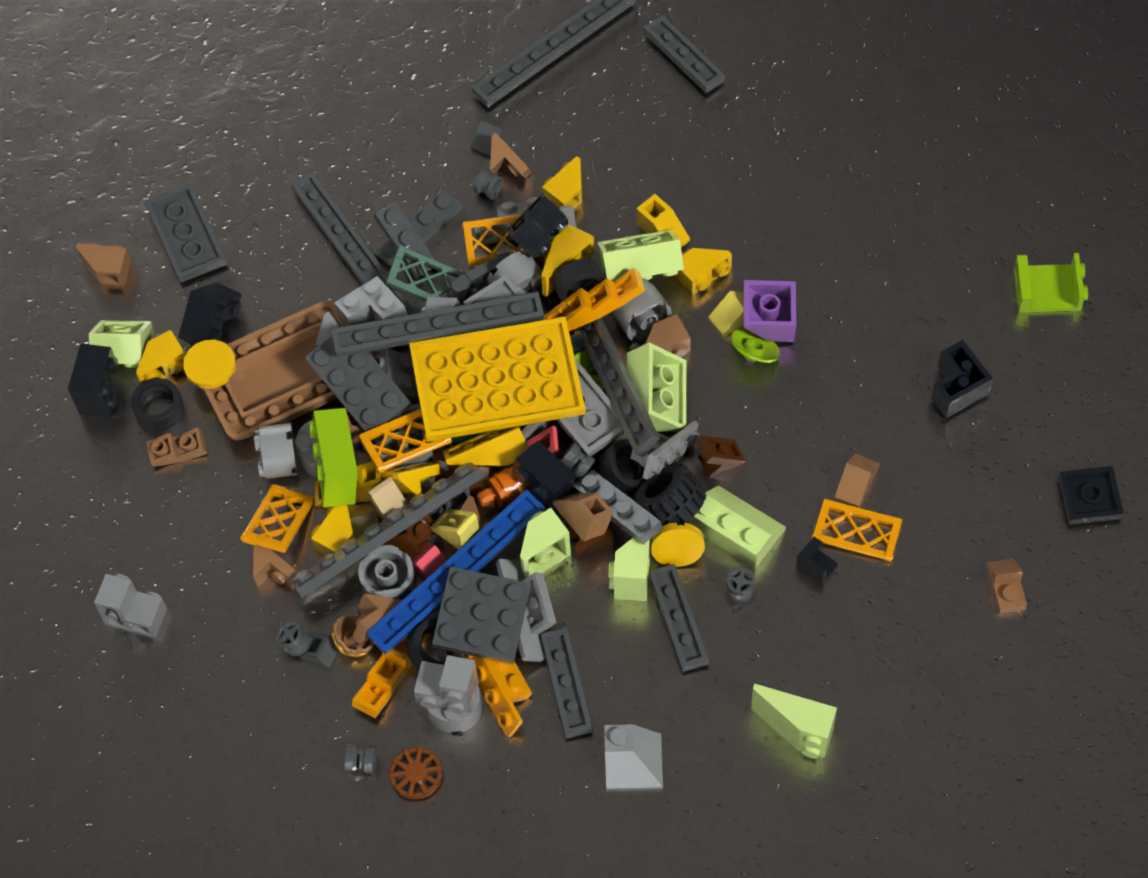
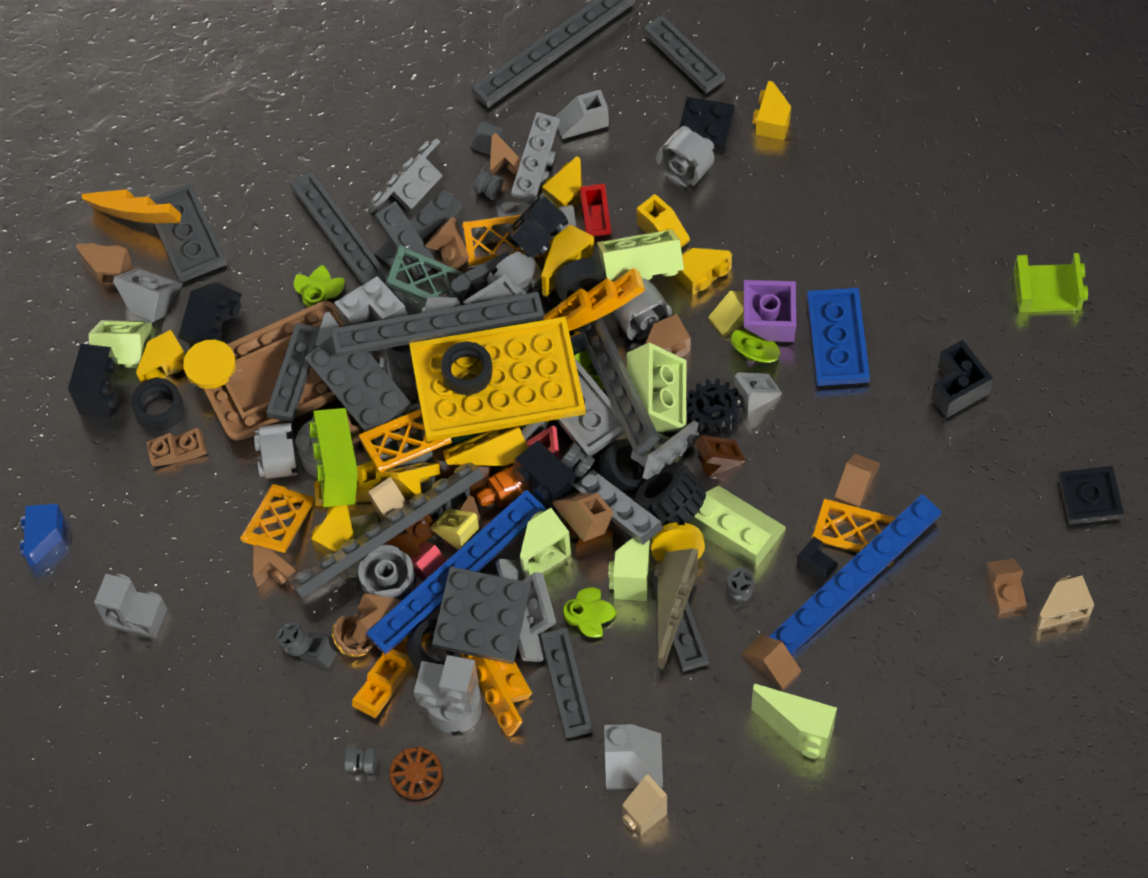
(41, 530): none -> blue slope
(127, 206): none -> light orange slope
(147, 293): none -> light grey slope
(293, 374): none -> dark grey plate
(318, 285): none -> lime plate
(413, 182): none -> light grey bracket
(450, 244): none -> medium nougat slope
(461, 350): none -> black tyre
(536, 157): none -> light grey bracket
(583, 115): none -> light grey slope
(592, 610): none -> lime plate
(595, 209): none -> red slope
(644, 805): none -> tan slope
(675, 582): none -> dark tan wedge
(685, 157): none -> light grey brick
(709, 119): none -> black plate
(714, 408): none -> black gear
(755, 389): none -> light grey slope
(772, 660): none -> medium nougat slope
(774, 113): none -> yellow slope
(838, 337): none -> blue plate
(857, 574): none -> blue plate
(1066, 603): none -> tan slope

